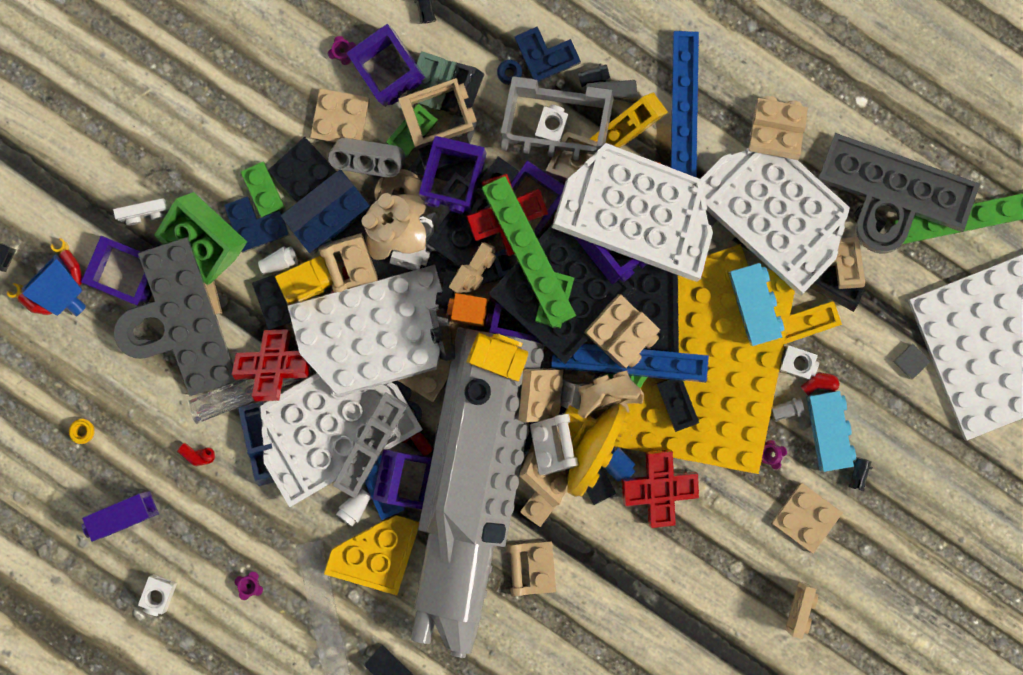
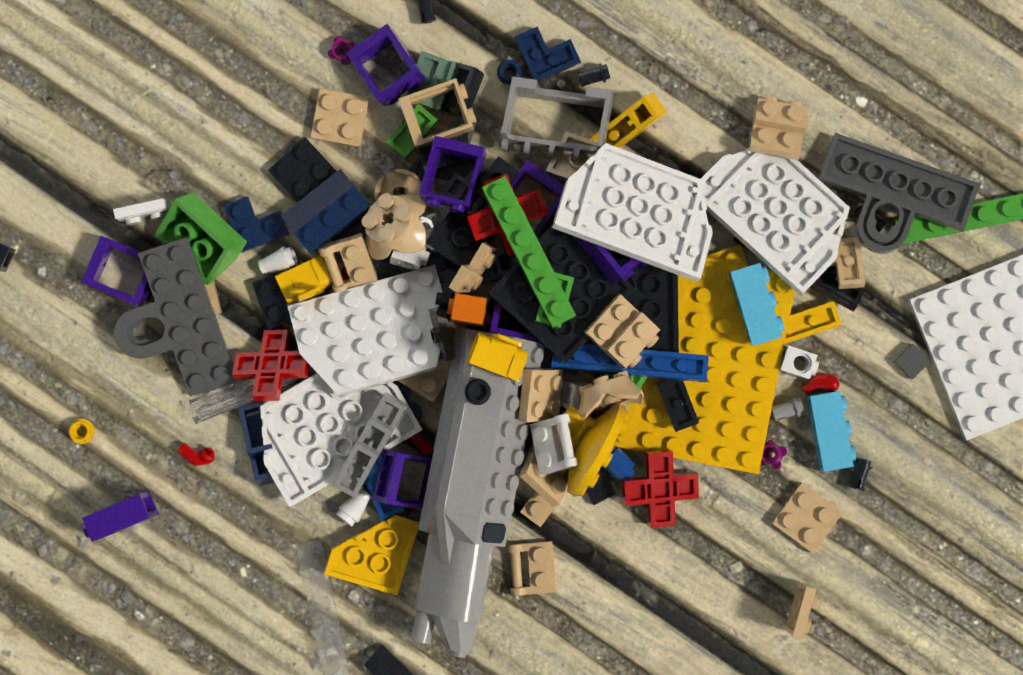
(53, 286): blue torso -> none
(165, 587): white brick -> none
(241, 583): magenta plate -> none
(262, 189): bright green plate -> none
(356, 162): light grey beam -> none
(552, 112): white brick -> none
(622, 90): dark grey slope -> none
(684, 101): blue plate -> none

